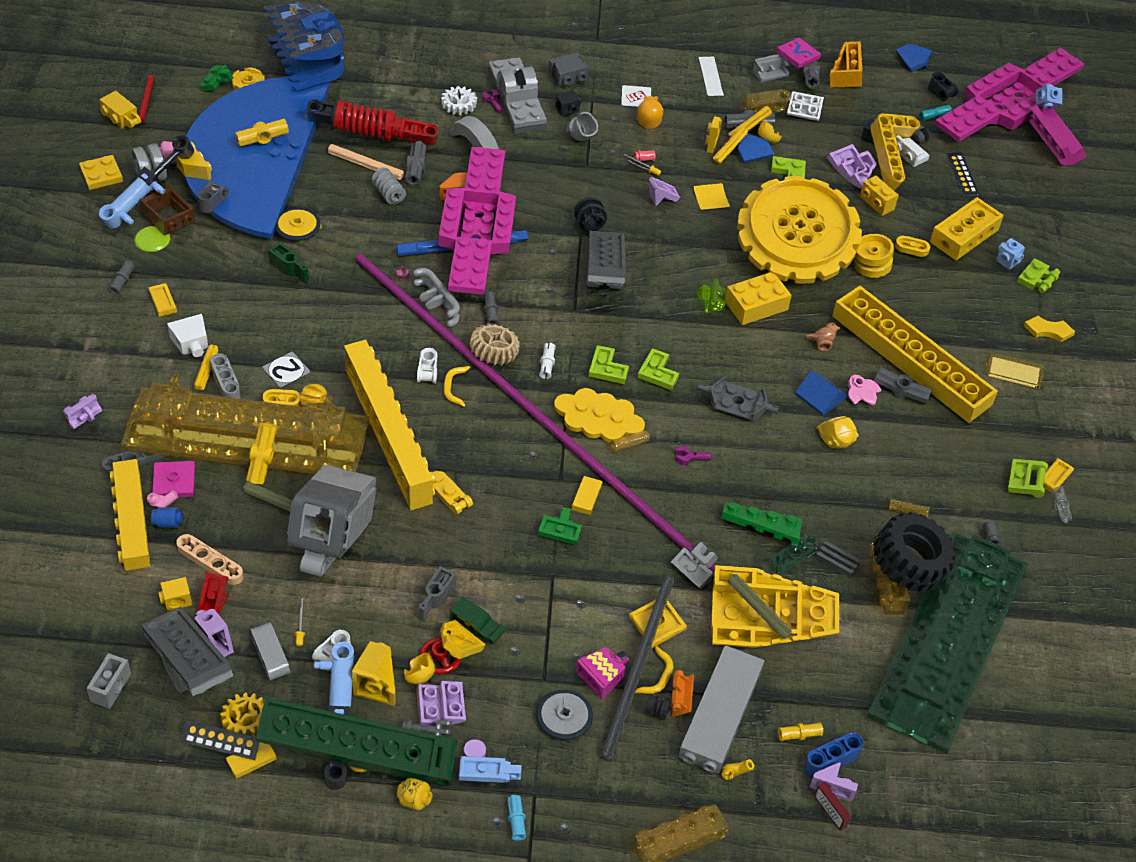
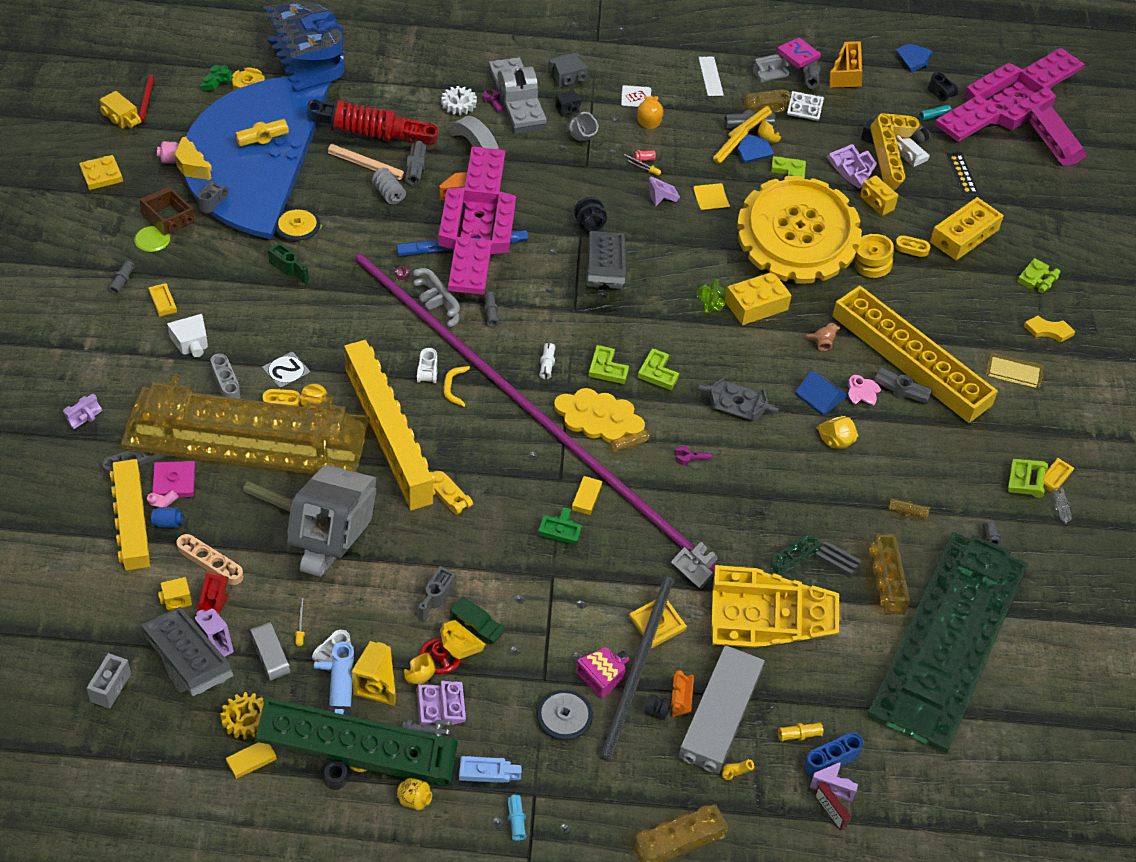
(146, 182): light blue piece -> none
(150, 159): light grey wheel -> none
(205, 368): yellow axle -> none
(219, 739): black sticker -> none
(261, 453): yellow piece -> none
(475, 748): lavender tile -> none
(494, 344): tan gear -> none
(665, 676): yellow animal -> none
(714, 131): yellow plate -> none
(760, 606): olive axle -> none
(762, 521): green wing -> none
(902, 564): black tyre -> none
(1010, 253): light blue brick -> none
(1048, 96): light blue brick -> none

